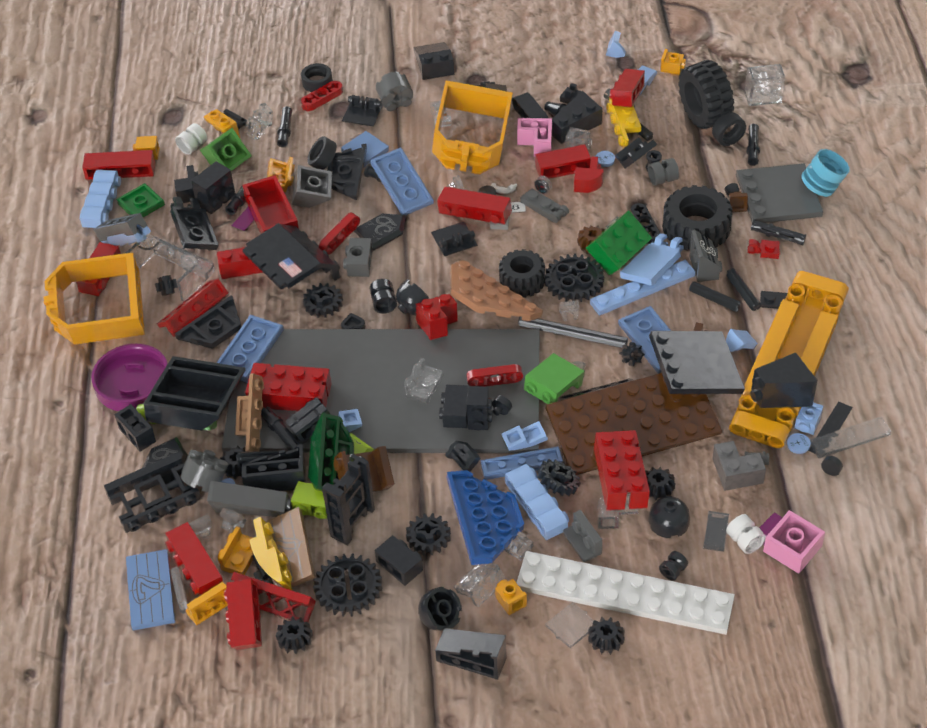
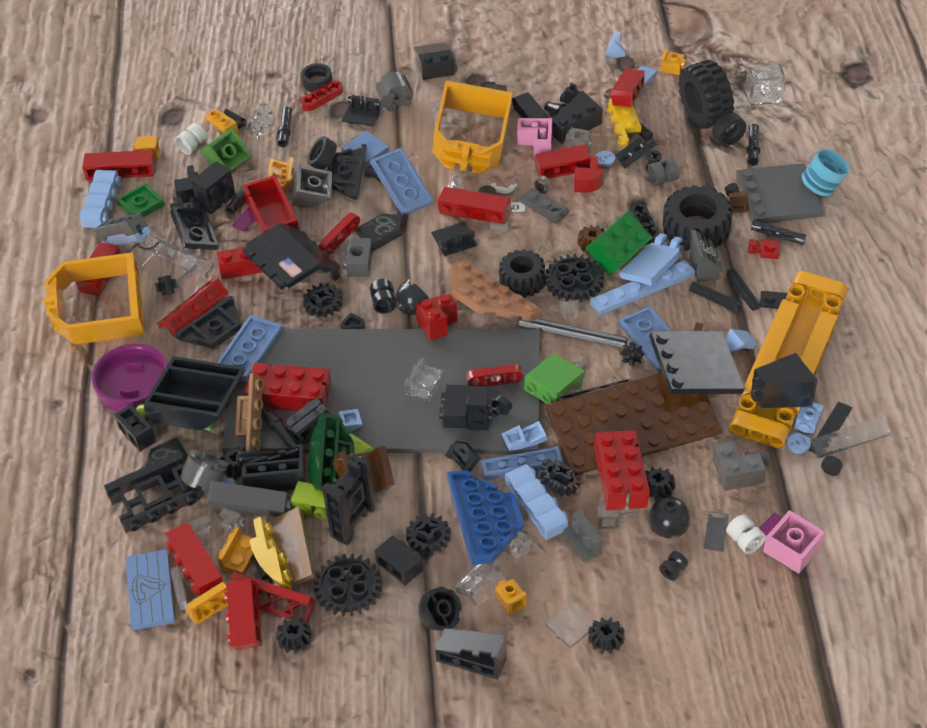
(626, 592): white plate -> none

